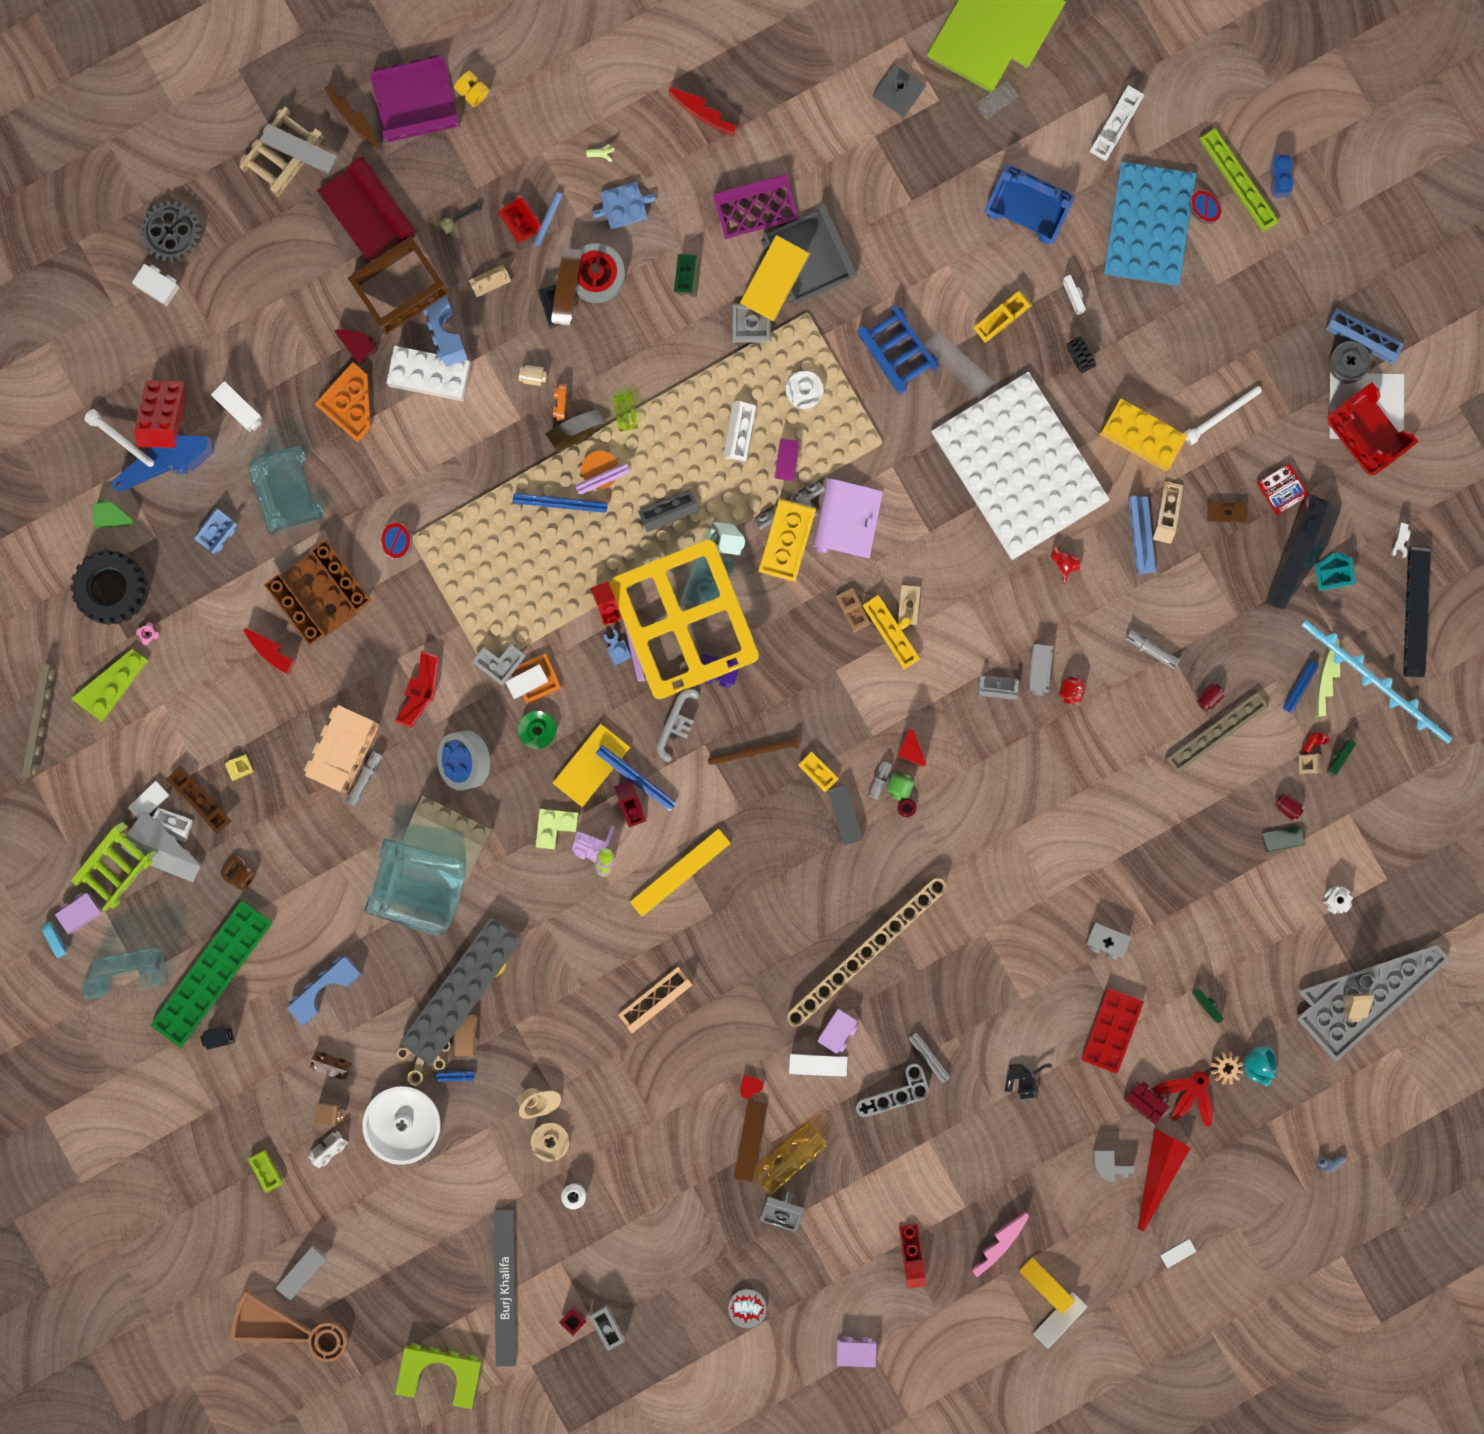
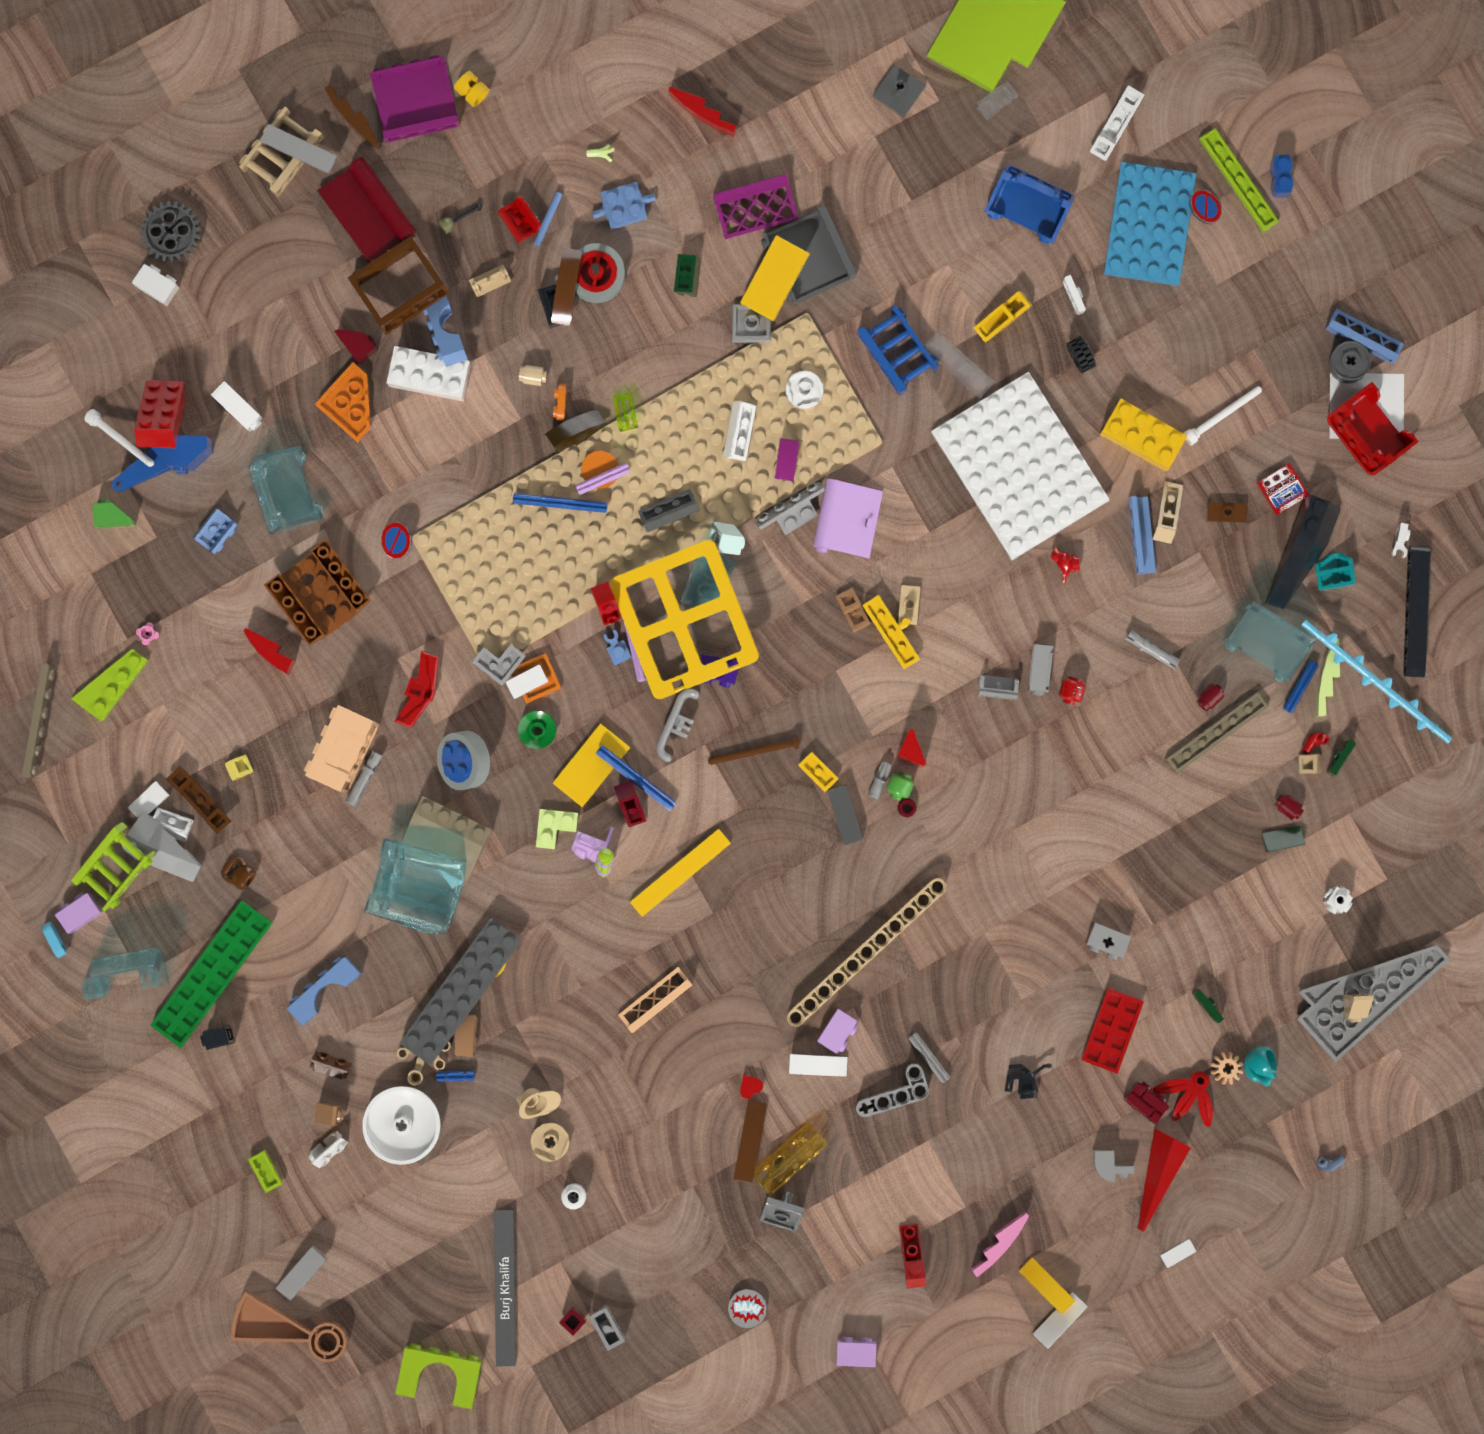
(88, 572): black tyre -> none
(787, 539): yellow tile -> none
(1269, 640): none -> clear light blue windscreen

